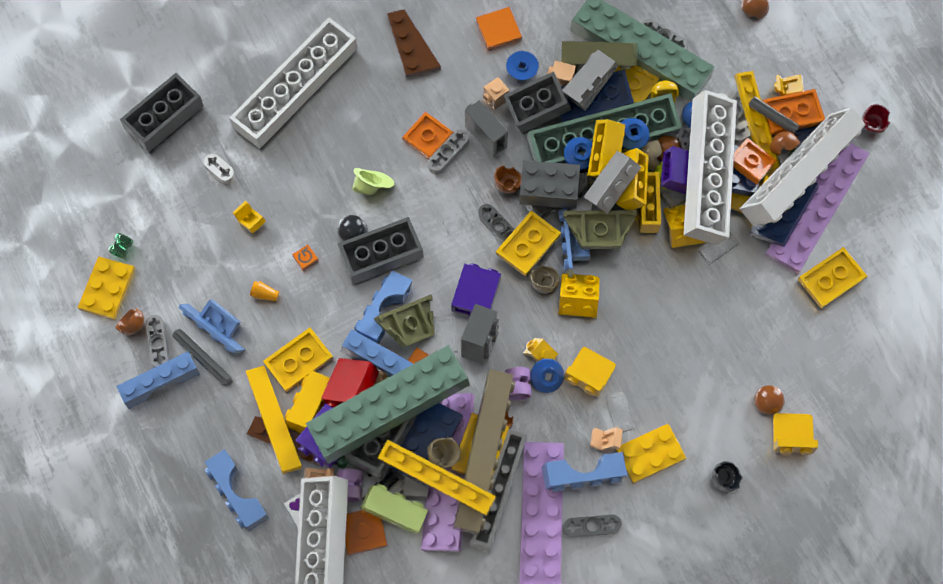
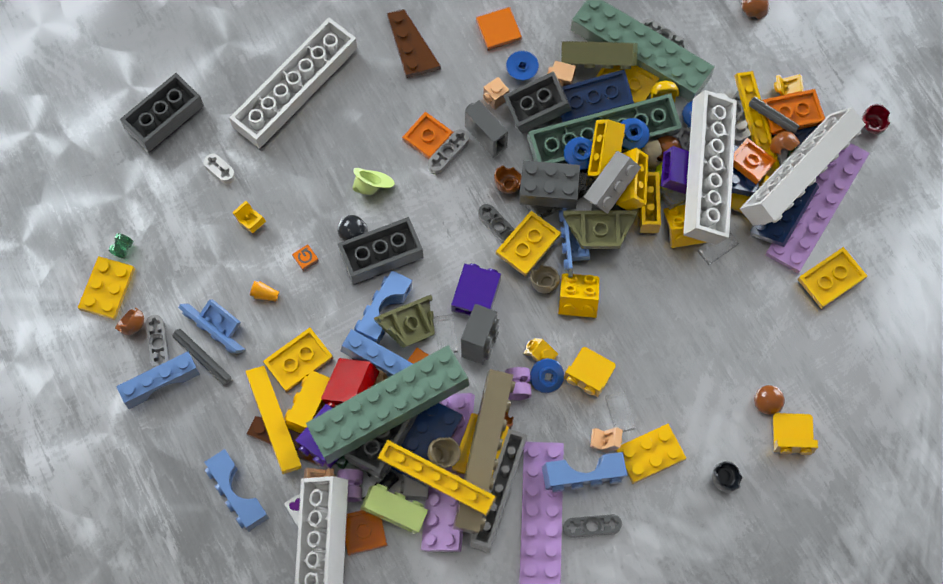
(590, 79): light grey wedge -> none

